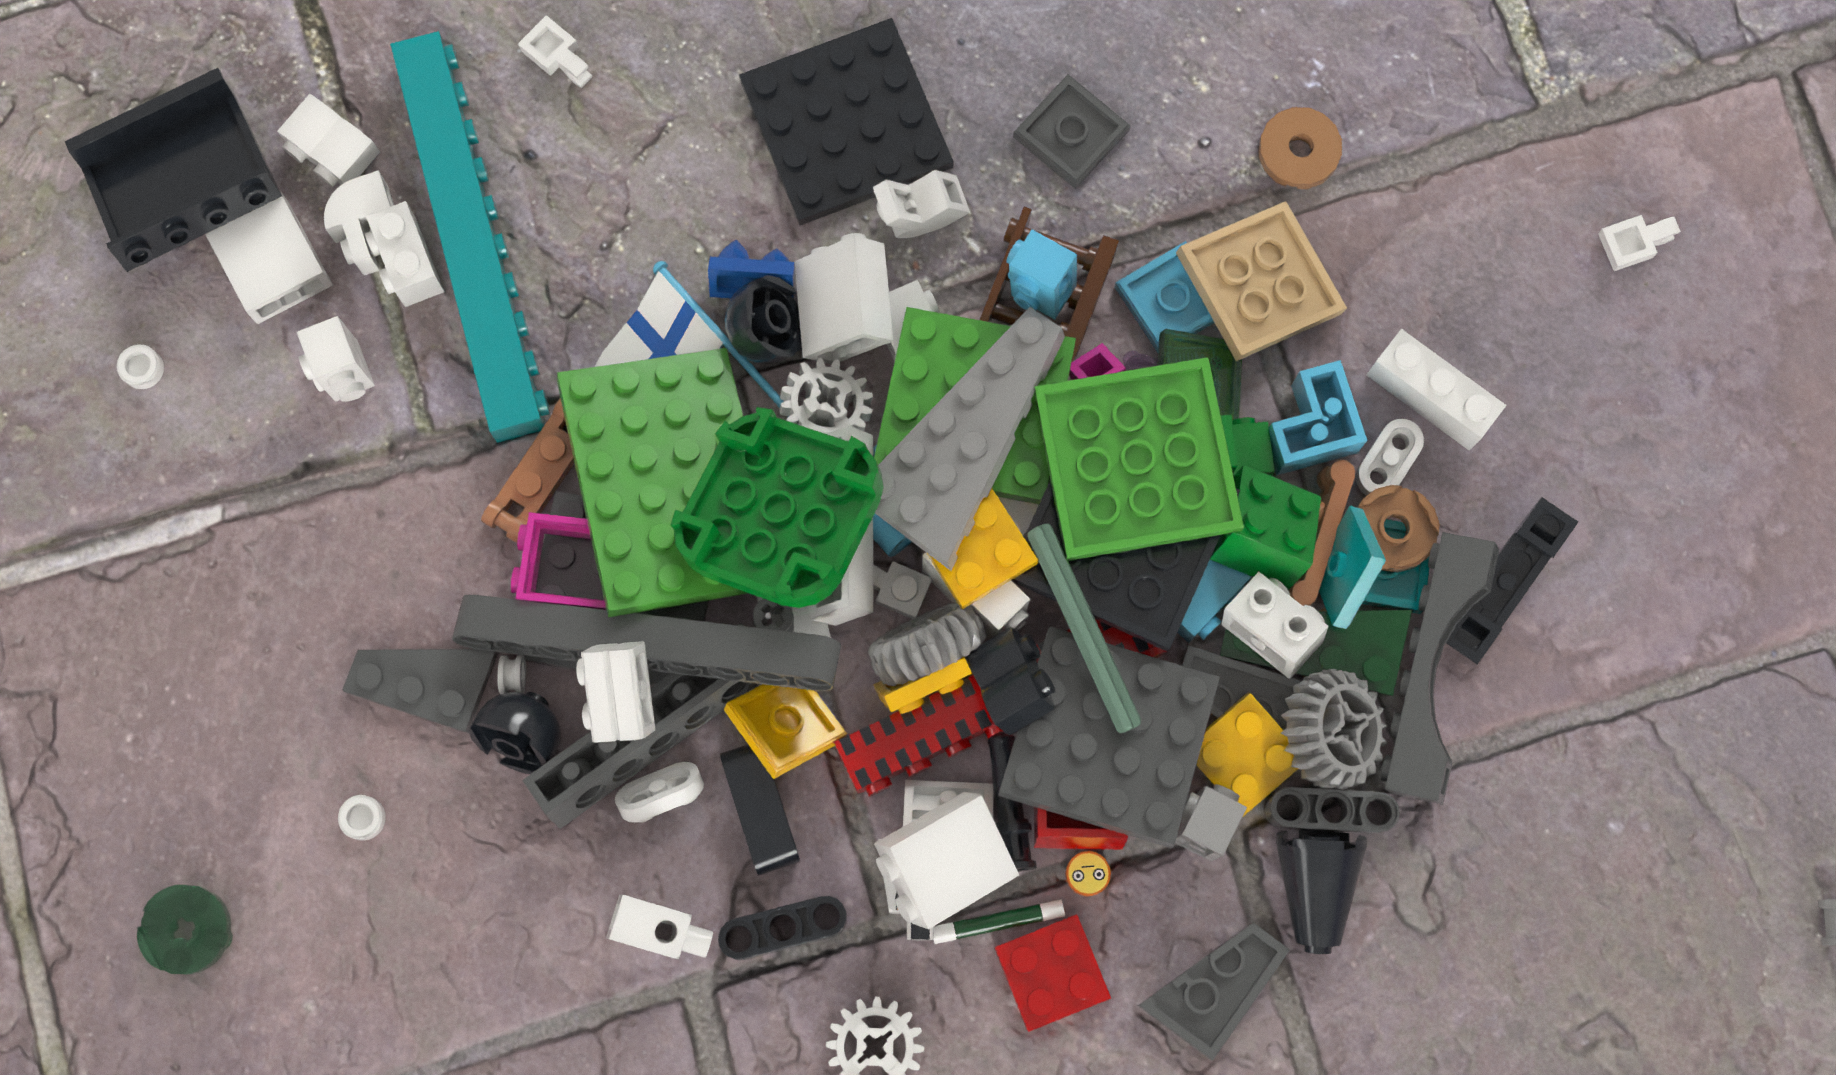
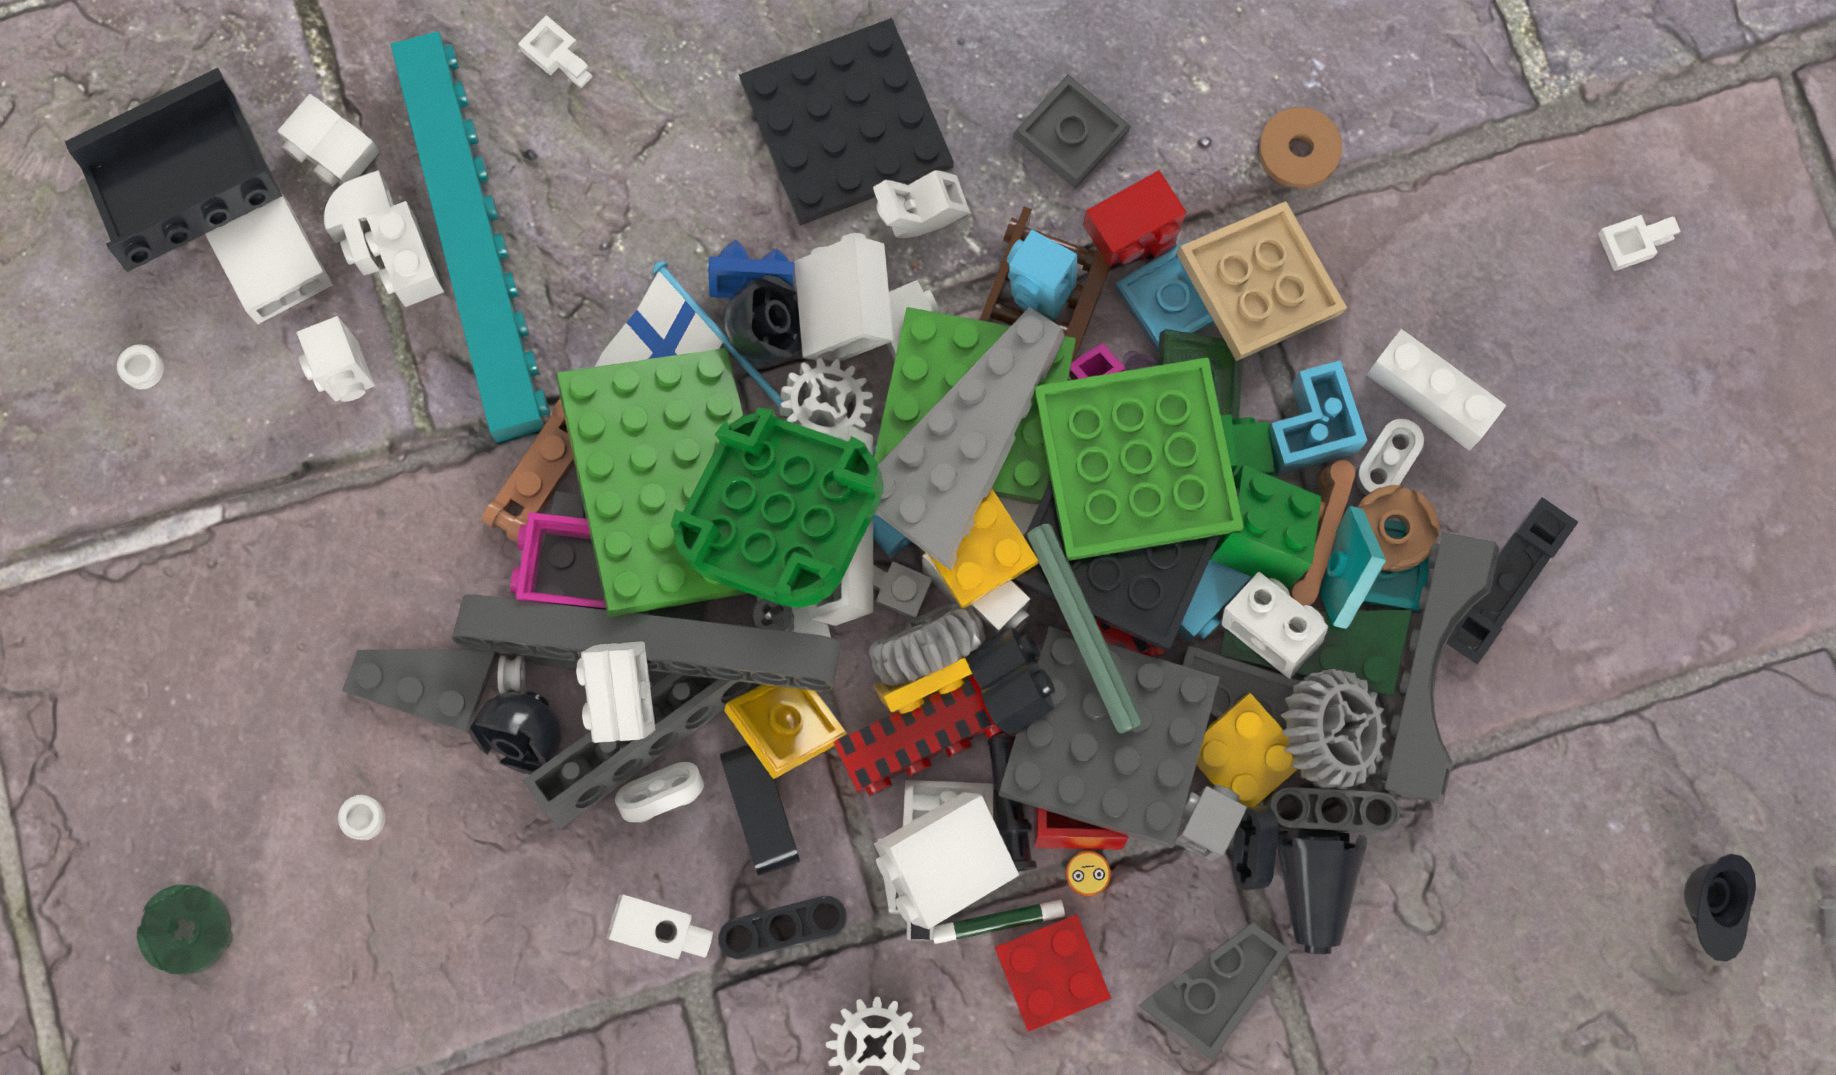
(1136, 221): none -> red brick
(1255, 848): none -> black beam
(1721, 904): none -> black piece

